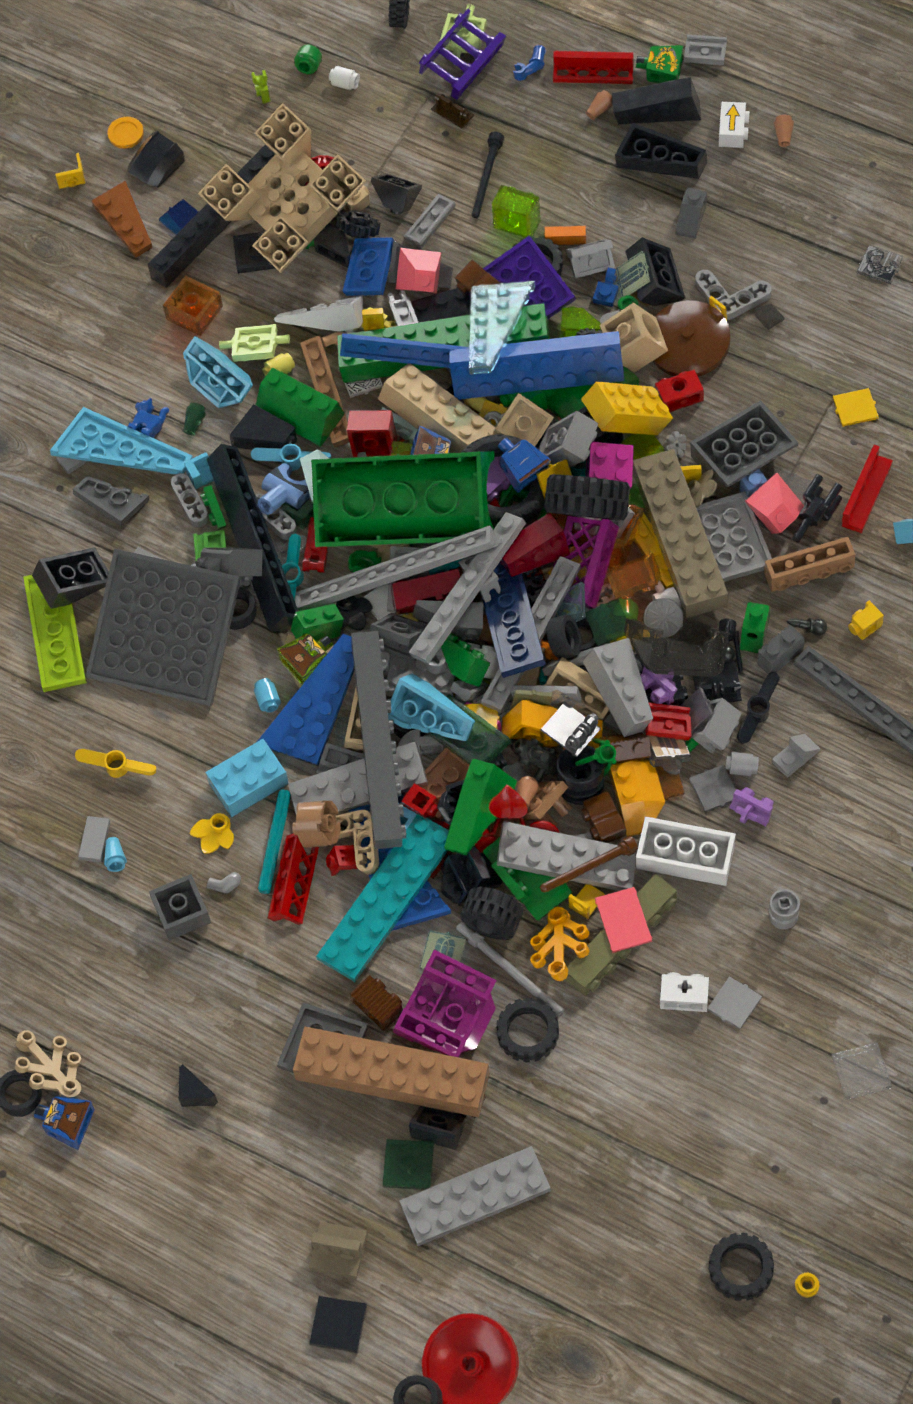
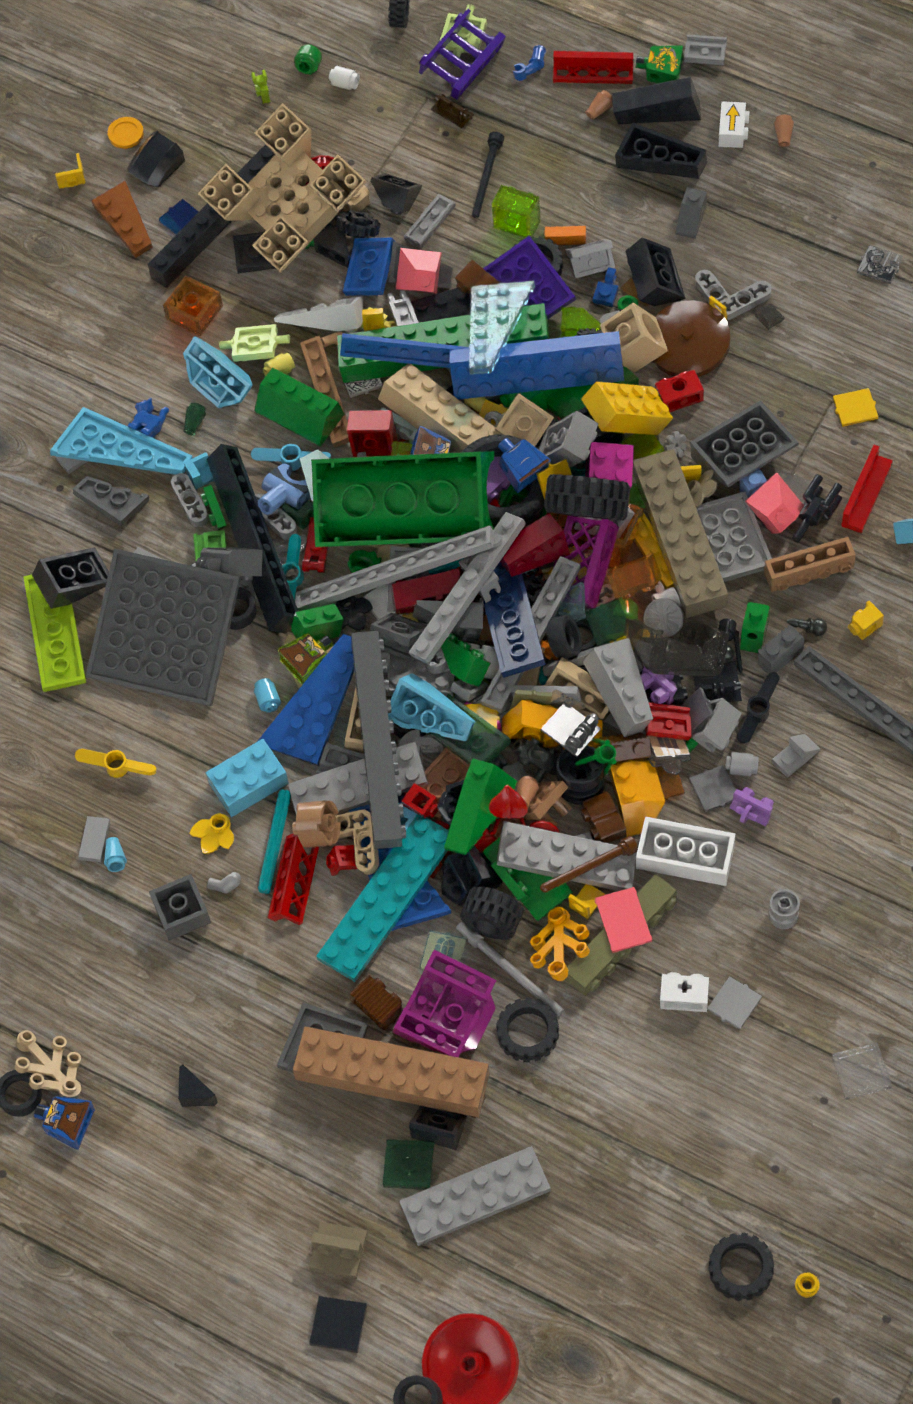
(262, 430): black slope -> none
(633, 274): clear light blue piece -> none

